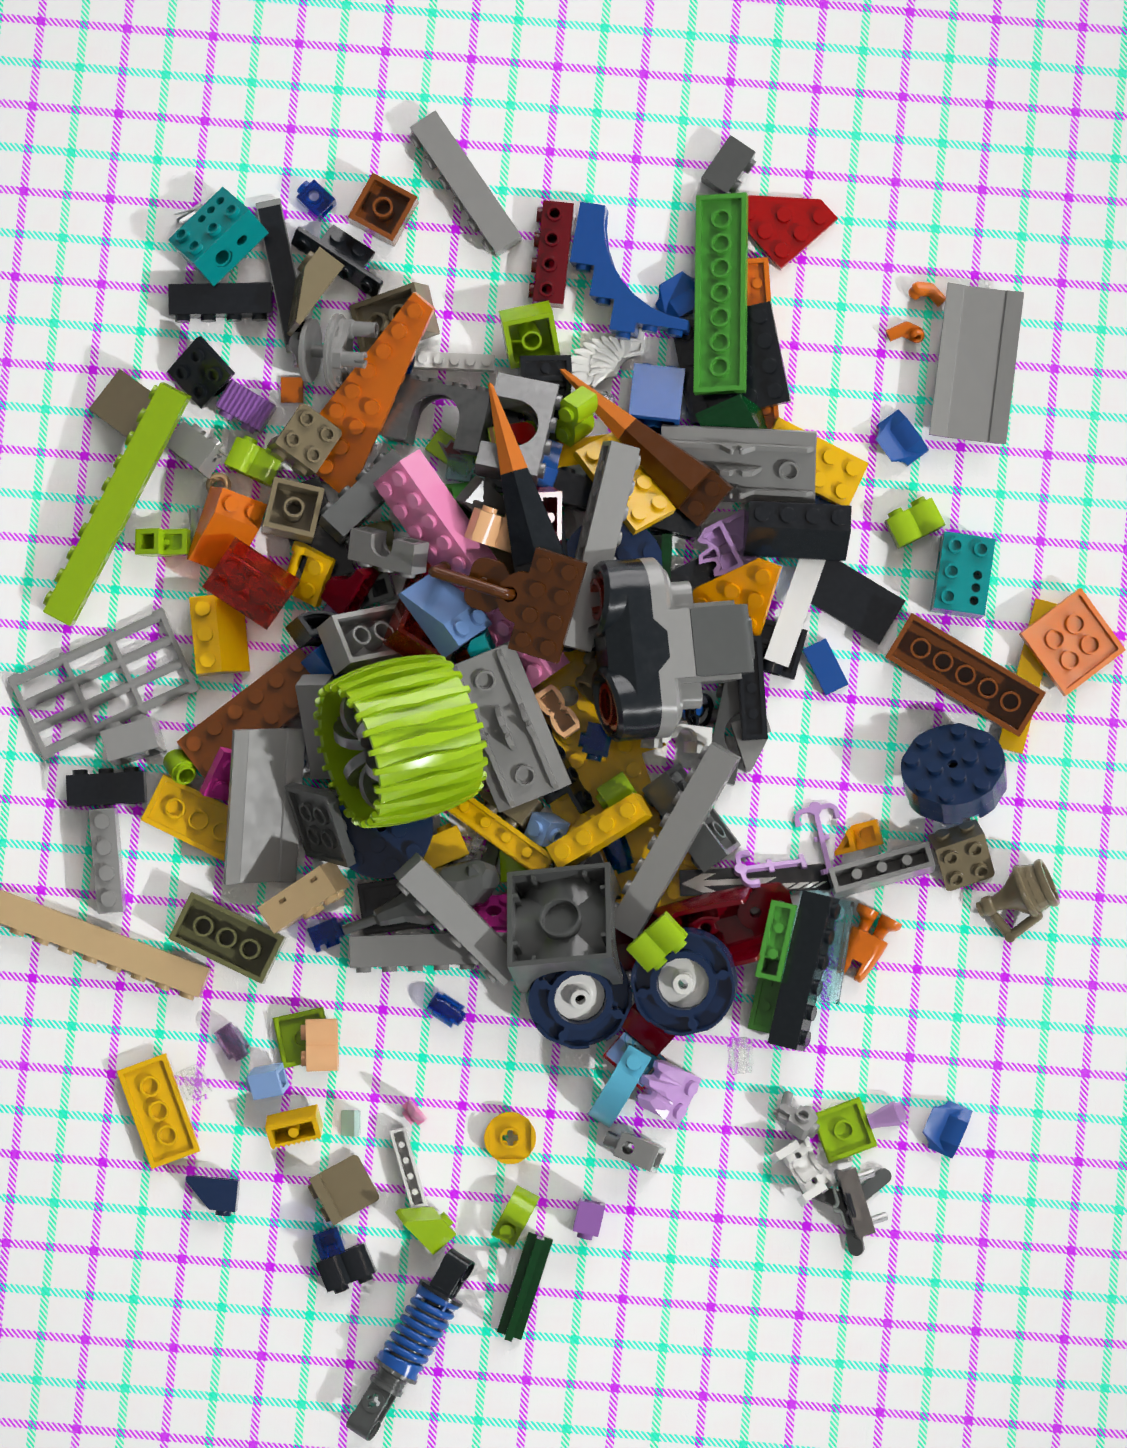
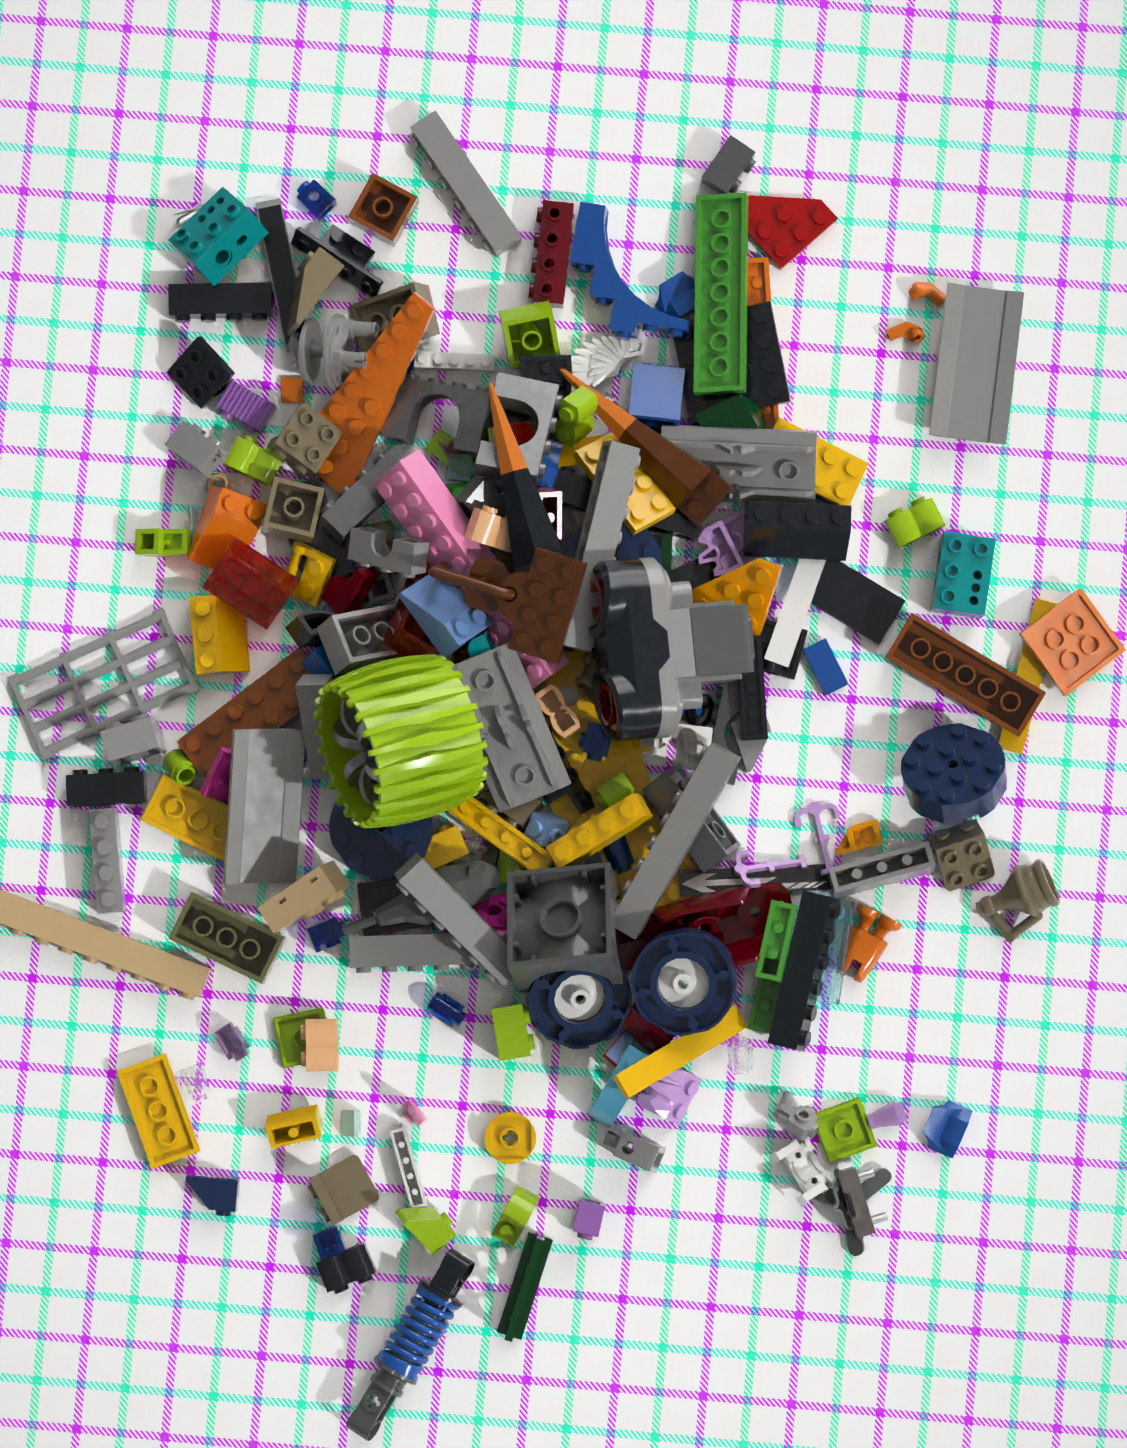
(116, 504): lime brick -> none
(121, 403): dark tan slope -> none
(267, 1081): light blue brick -> none
(320, 824): dark grey plate -> none
(512, 1032): none -> lime brick
(657, 942): lime brick -> none
(677, 1054): none -> yellow tile
(900, 439): blue slope -> none

